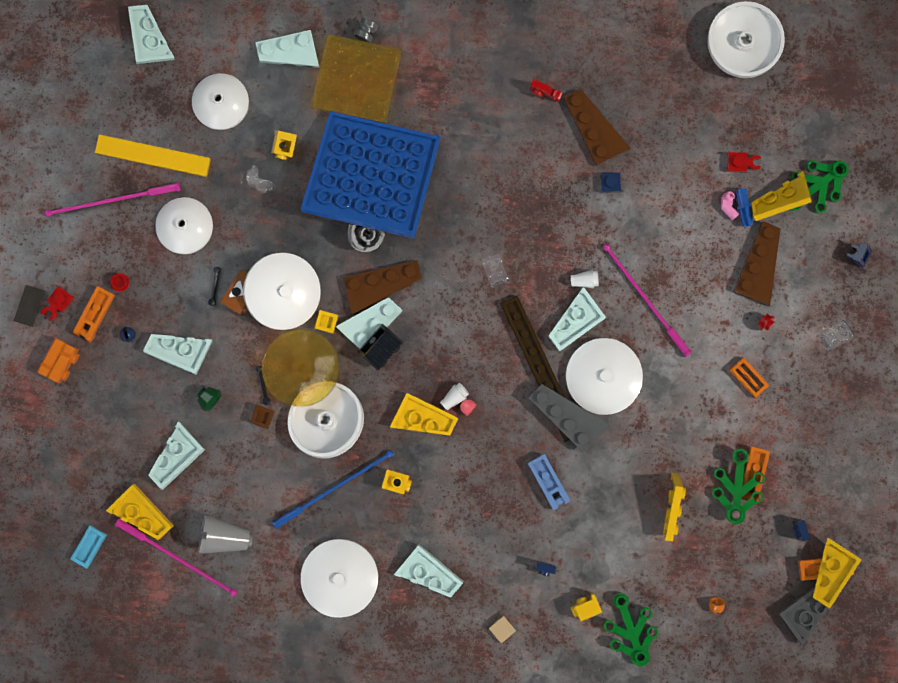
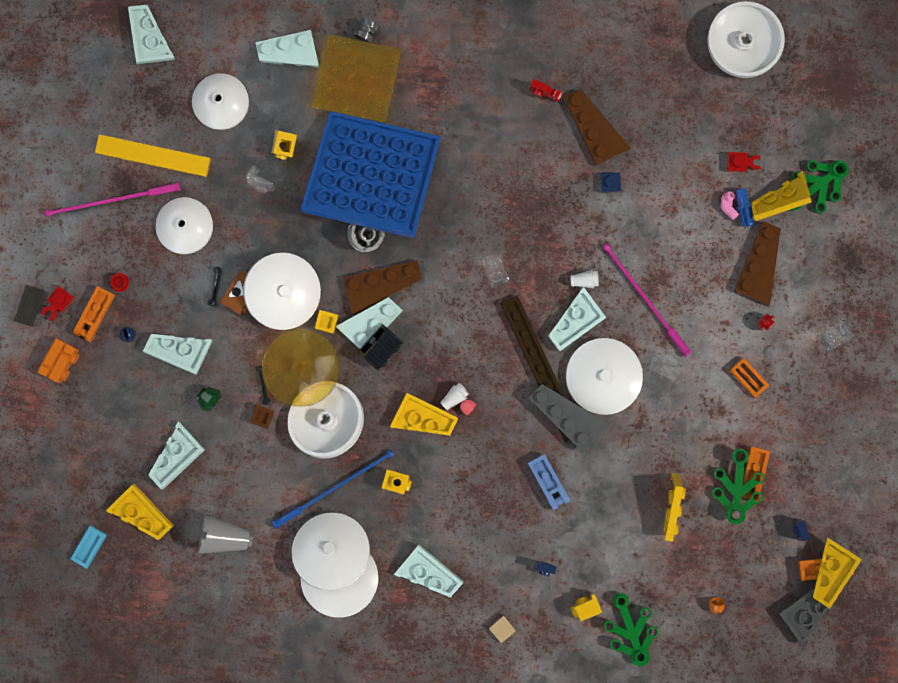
(142, 537): dark pink piece -> none
(330, 551): none -> white dish
(862, 254): dark blue tile -> none

